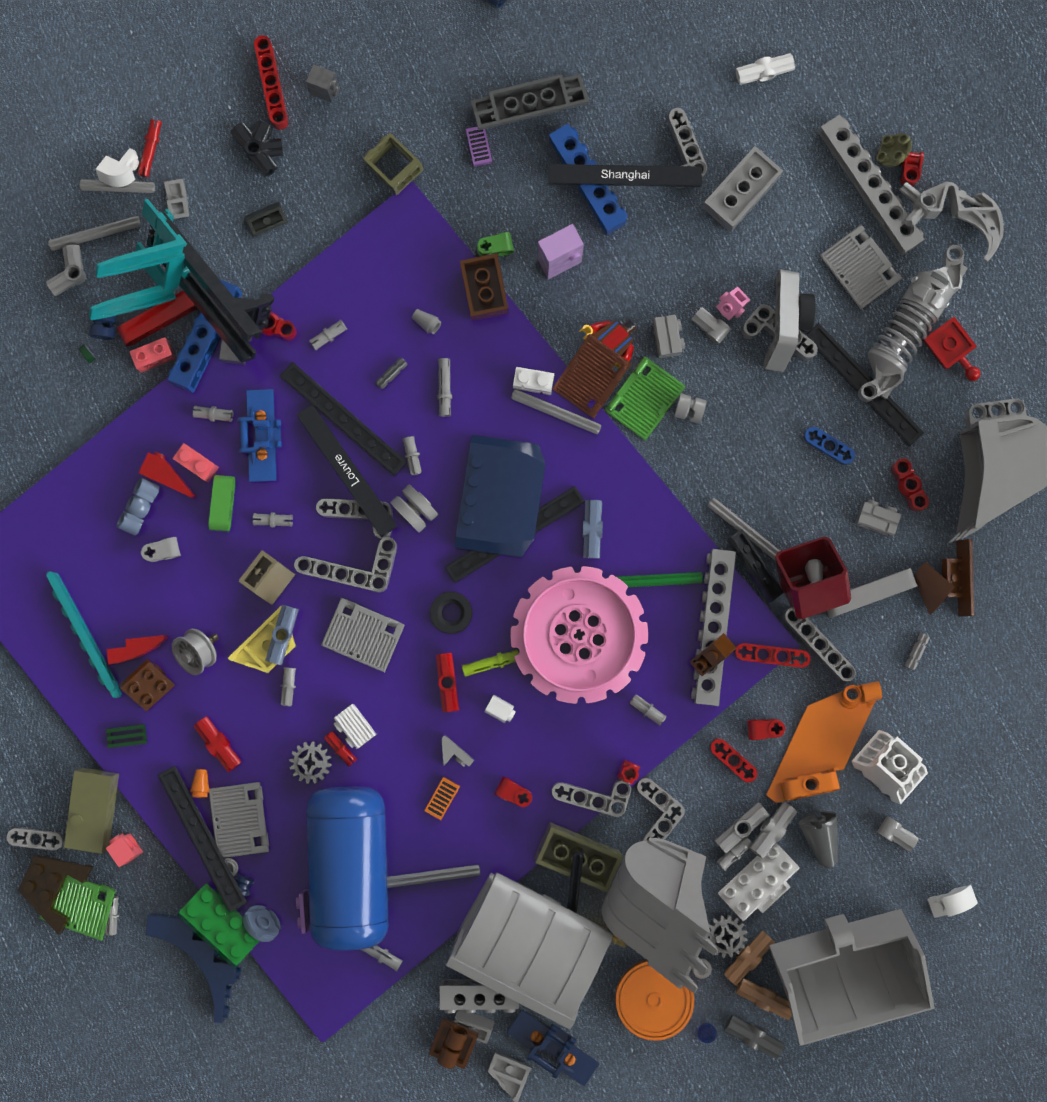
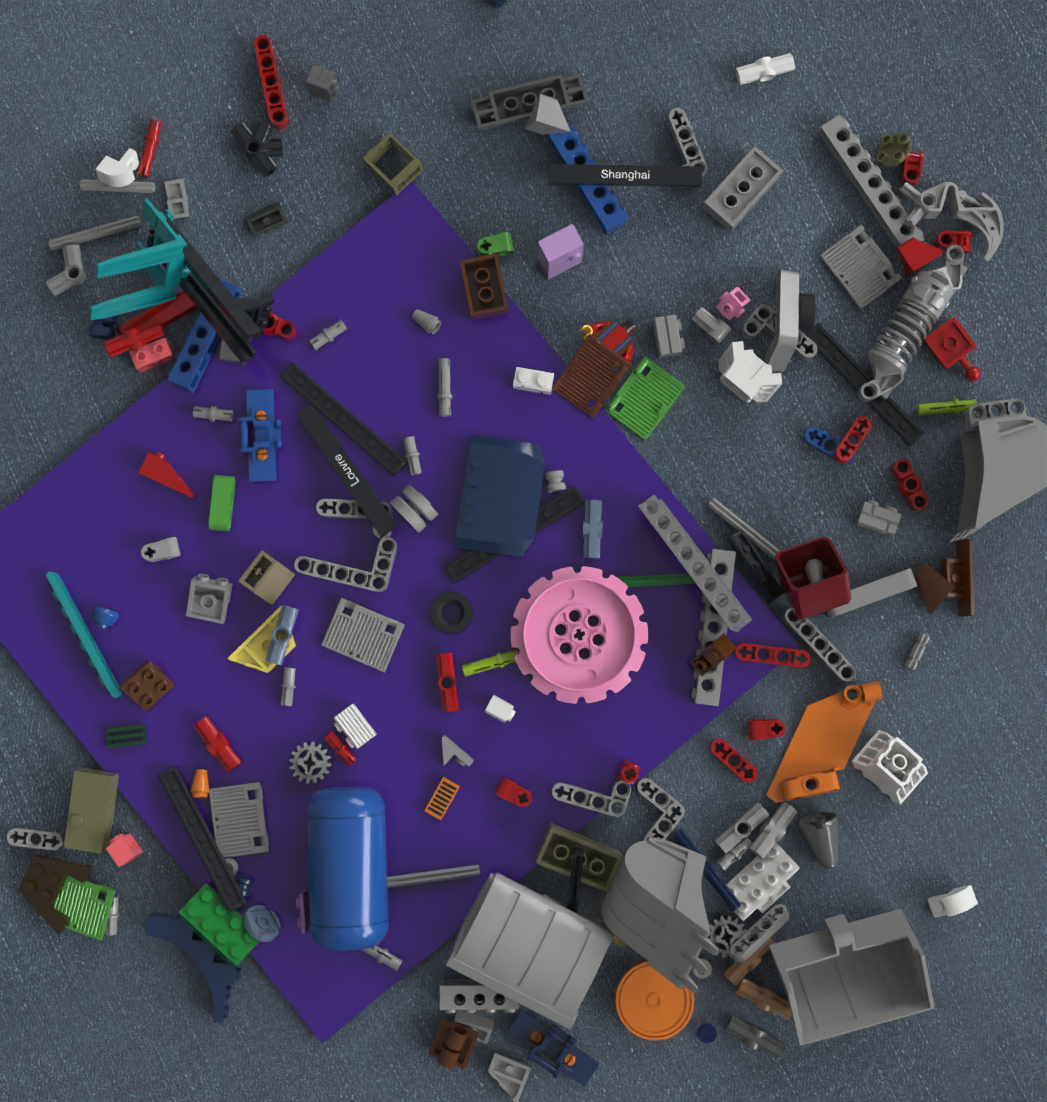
(86, 352): dark green tile -> none
(104, 616): none -> blue cone
(134, 338): none -> red piece
(135, 649): red slope -> none
(138, 506): sand blue piece -> none
(195, 462): coral brick -> none
(195, 651): light grey wheel -> none
(209, 598): none -> light grey plate
(272, 520): light grey pin -> none
(391, 373): dark grey axle -> none
(478, 146): tile -> none
(547, 117): none -> light grey slope
(554, 479): none -> light grey wheel
(556, 411): light grey axle -> none
(647, 709): light grey axle -> none
(683, 408): light grey wheel -> none
(695, 563): none -> light grey tile
(711, 875): none -> dark blue axle
(747, 374): none -> white slope
(776, 917): none -> light grey beam
(858, 435): none -> red beam
(894, 832): light grey piece -> none
(916, 254): none -> red slope
(923, 409): none -> lime pin
(959, 238): none -> red piece

